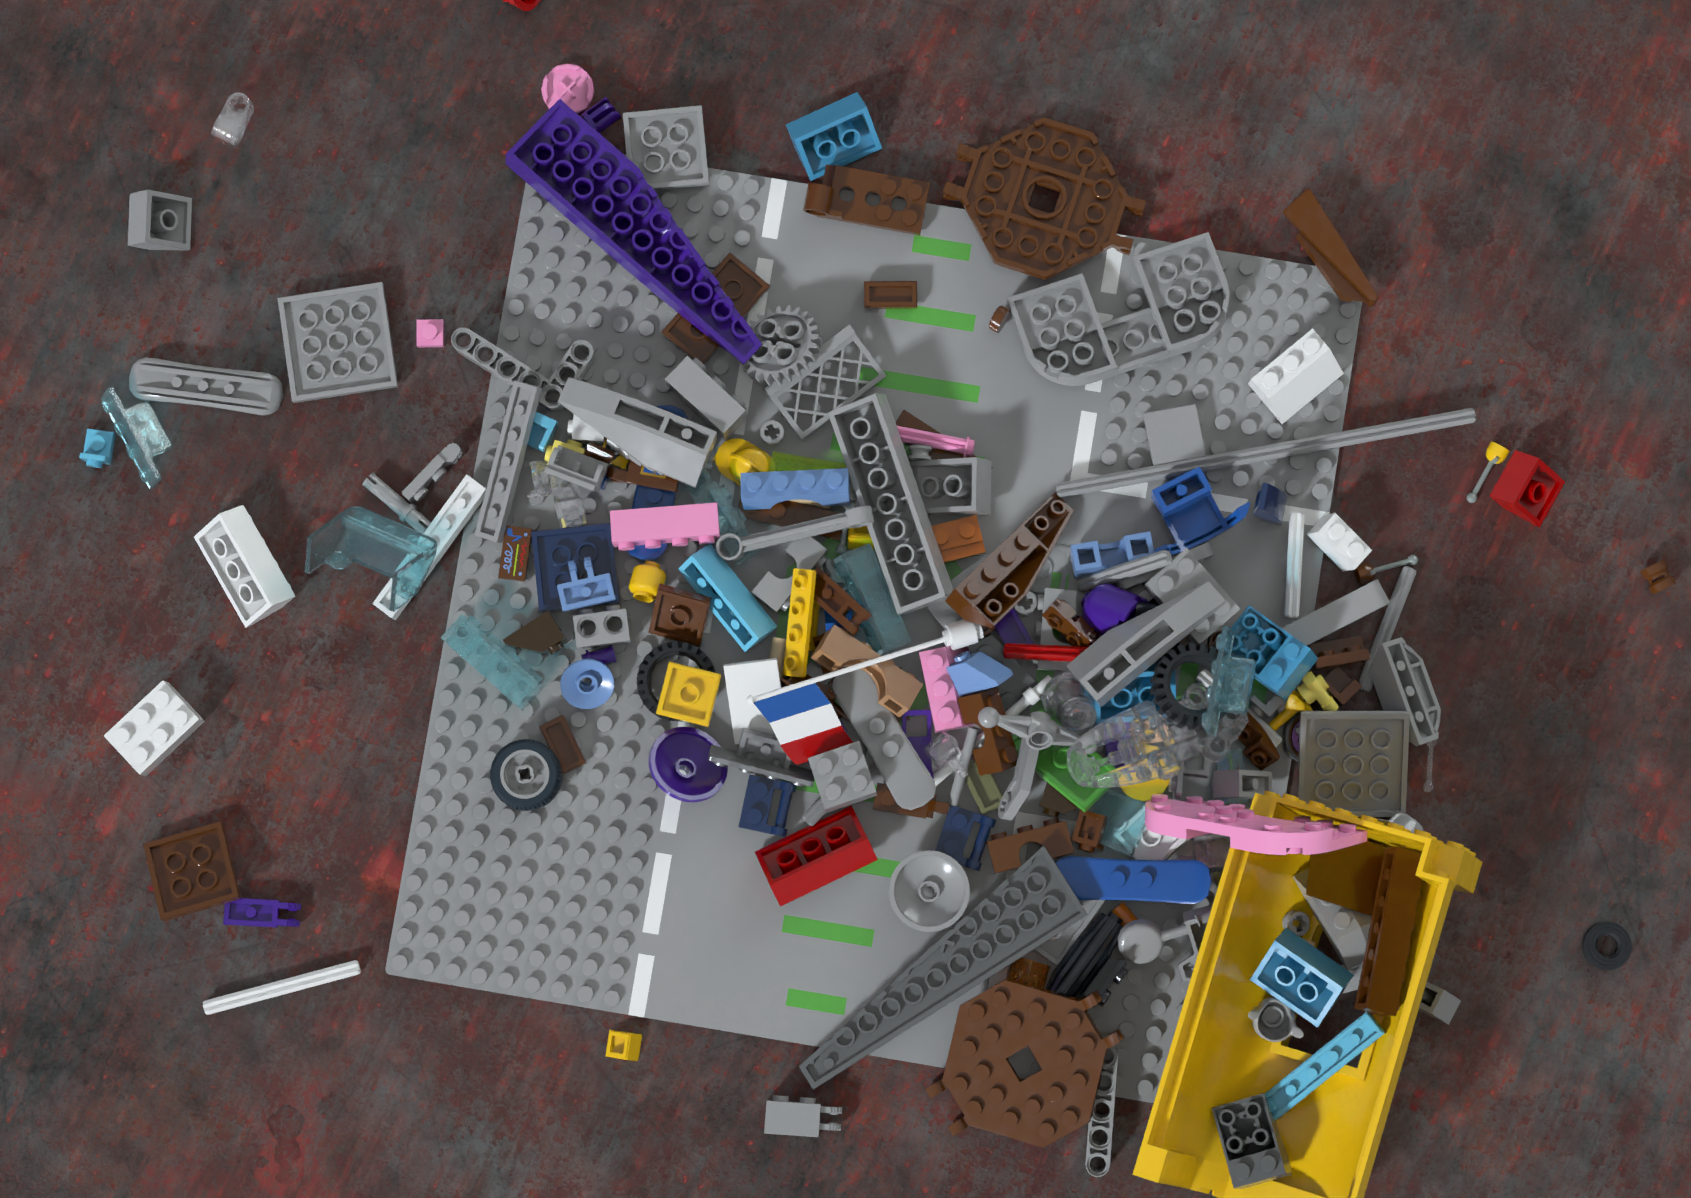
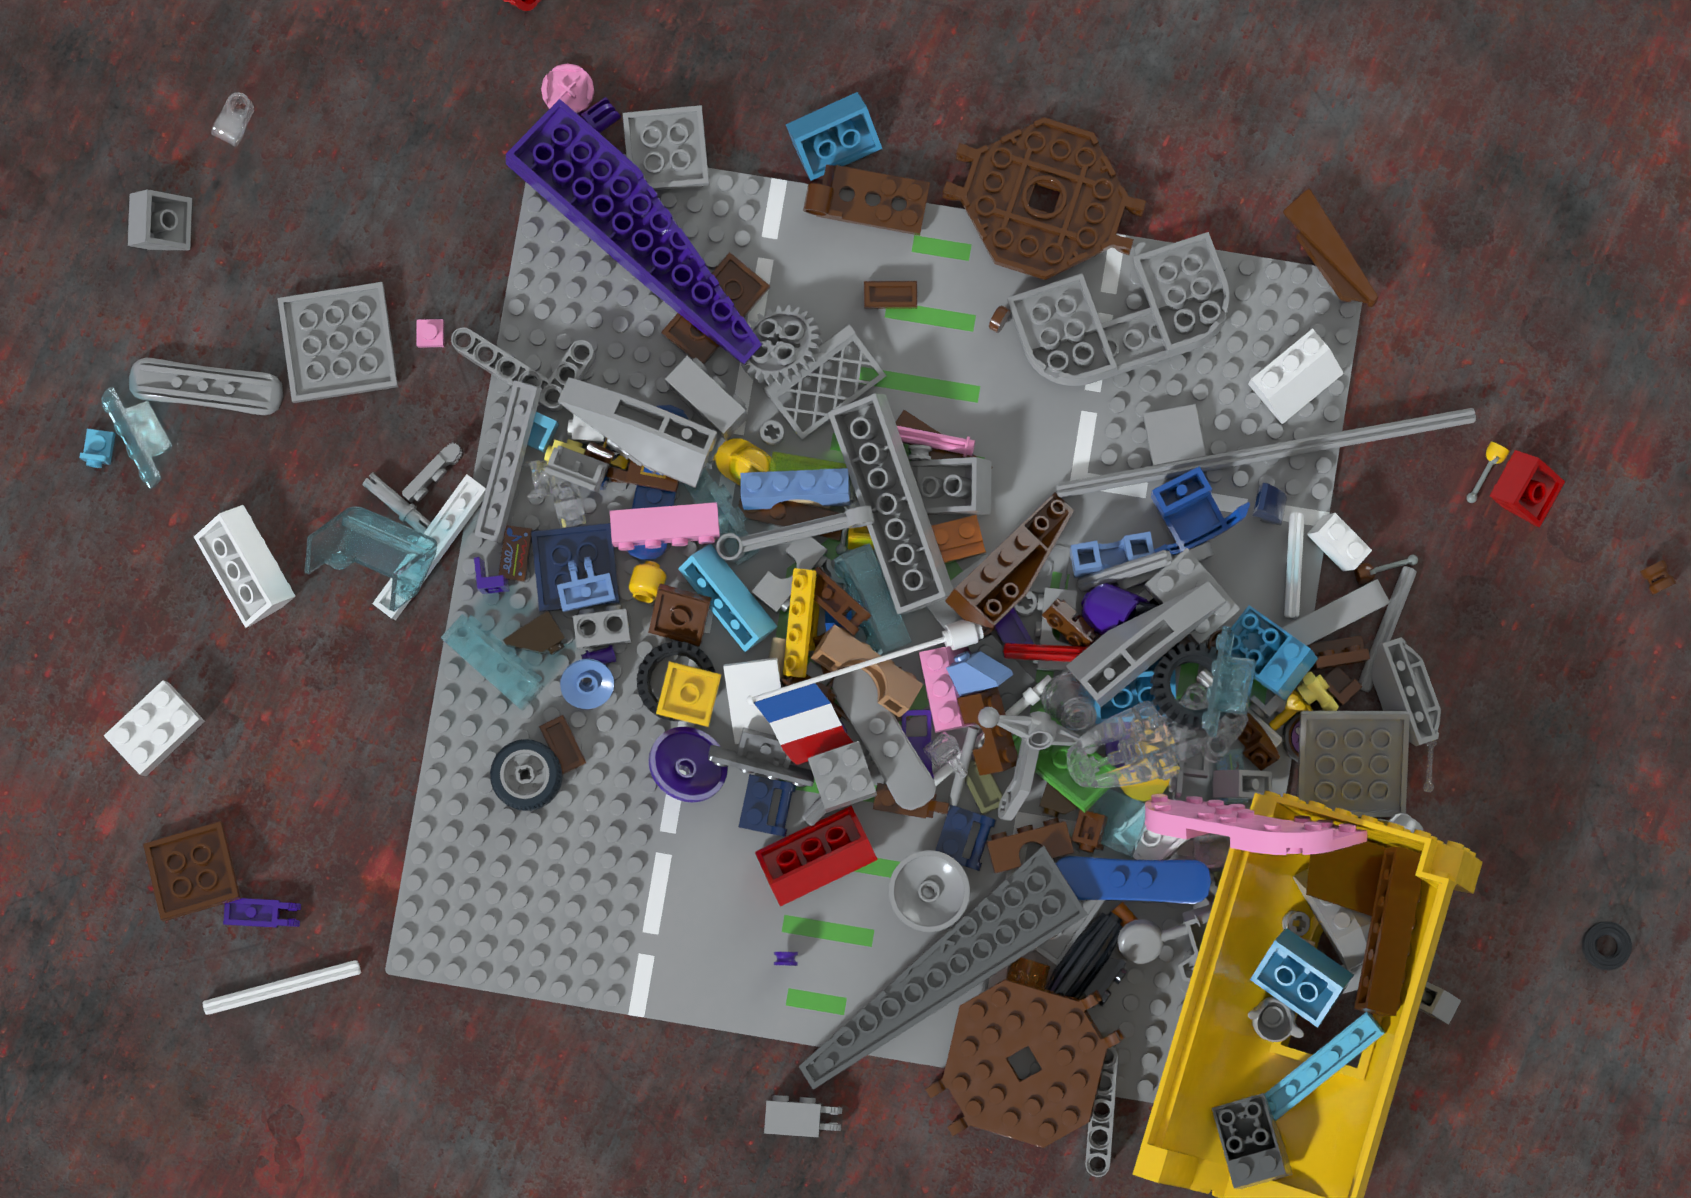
(491, 584): none -> dark purple panel
(623, 1045): yellow slope -> none
(786, 958): none -> dark purple bush

